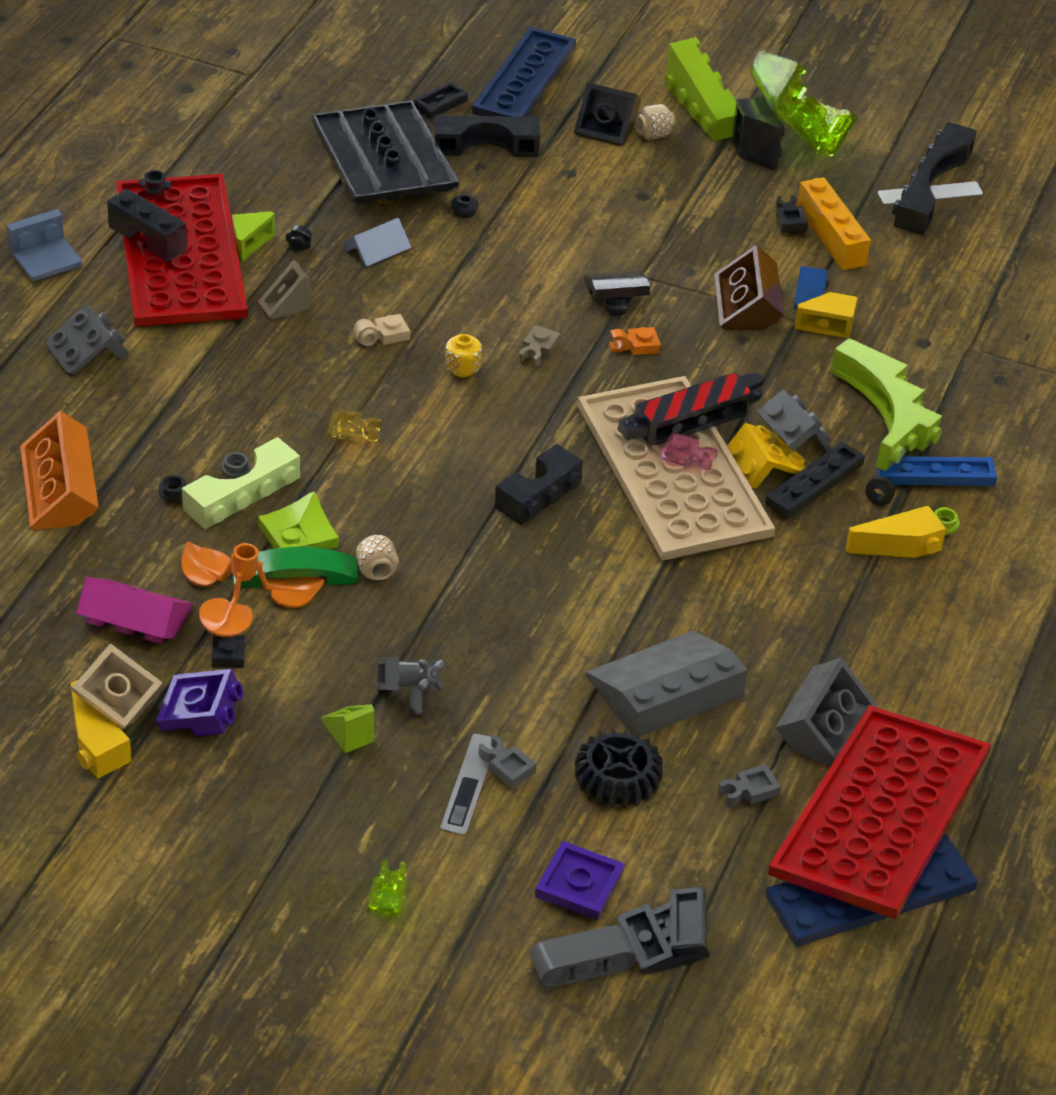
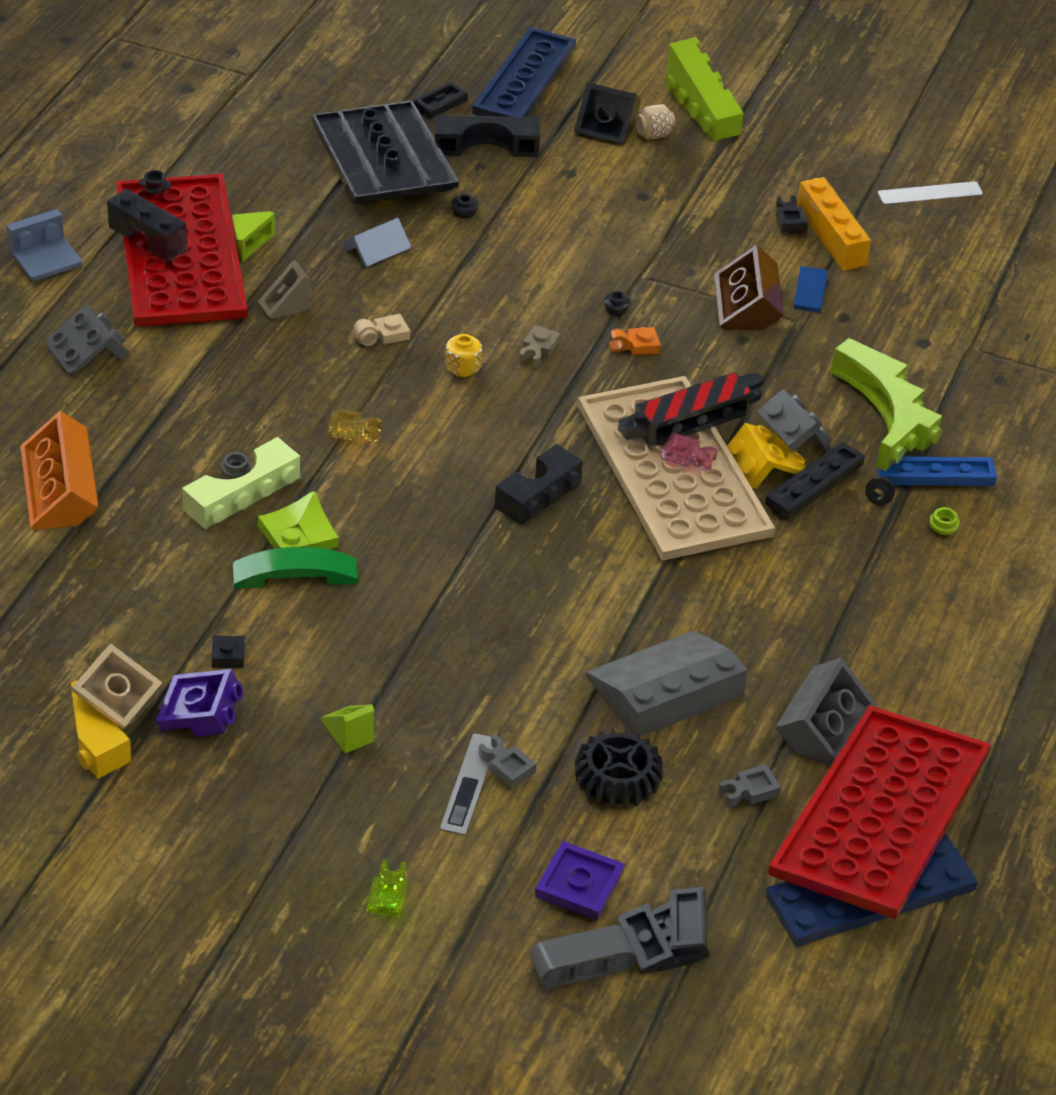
(132, 609): dark pink slope -> none
(171, 488): black plate -> none
(227, 618): orange plant -> none
(299, 237): black plate -> none
(377, 557): tan head -> none
(413, 674): dark grey piece -> none
(617, 284): black slope -> none
(757, 132): black slope -> none
(782, 89): clear neon green windscreen -> none
(827, 315): yellow slope -> none
(900, 535): yellow slope -> none
(917, 202): black arch -> none

